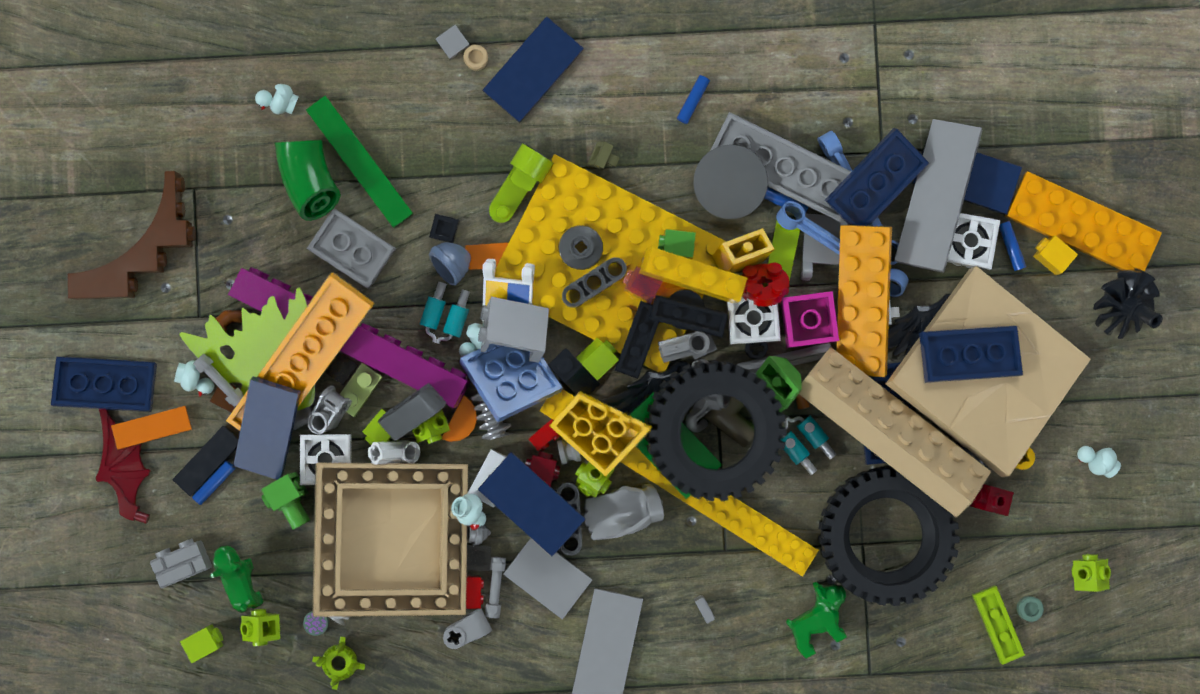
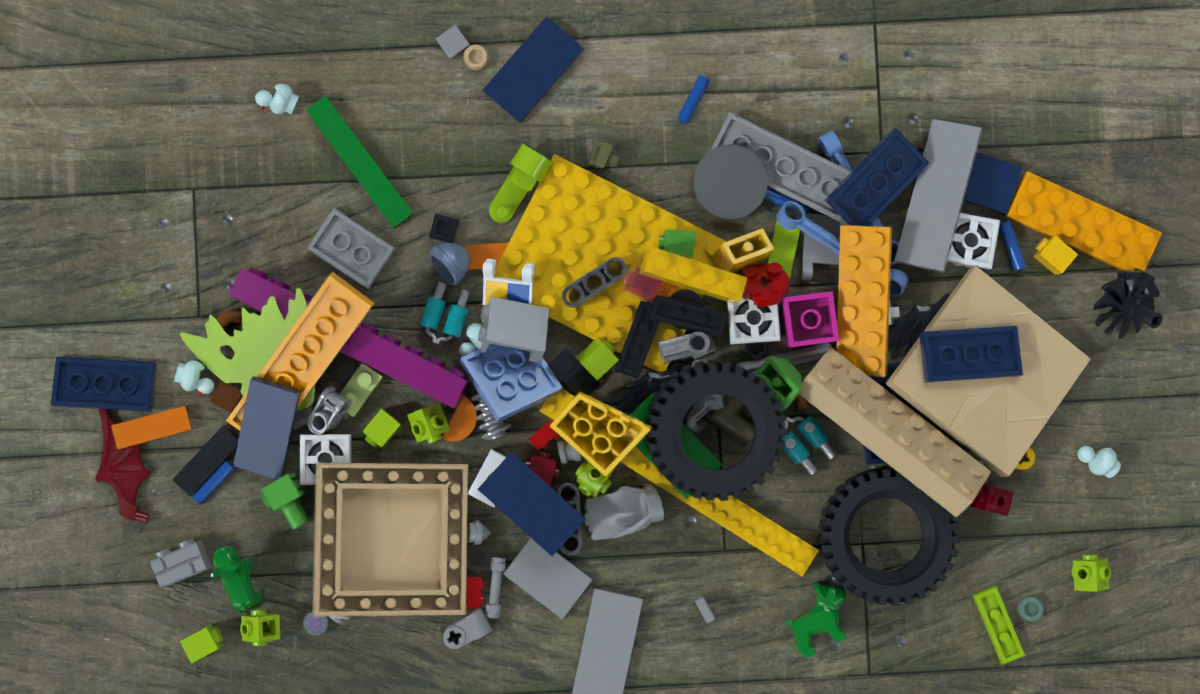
(147, 256): reddish brown arch -> none
(204, 363): light grey bar -> none
(307, 178): green brick -> none
(343, 651): lime piece -> none
(394, 452): white piece -> none
(412, 412): dark grey beam -> none
(469, 511): light aqua animal -> none
(572, 256): dark grey piece -> none

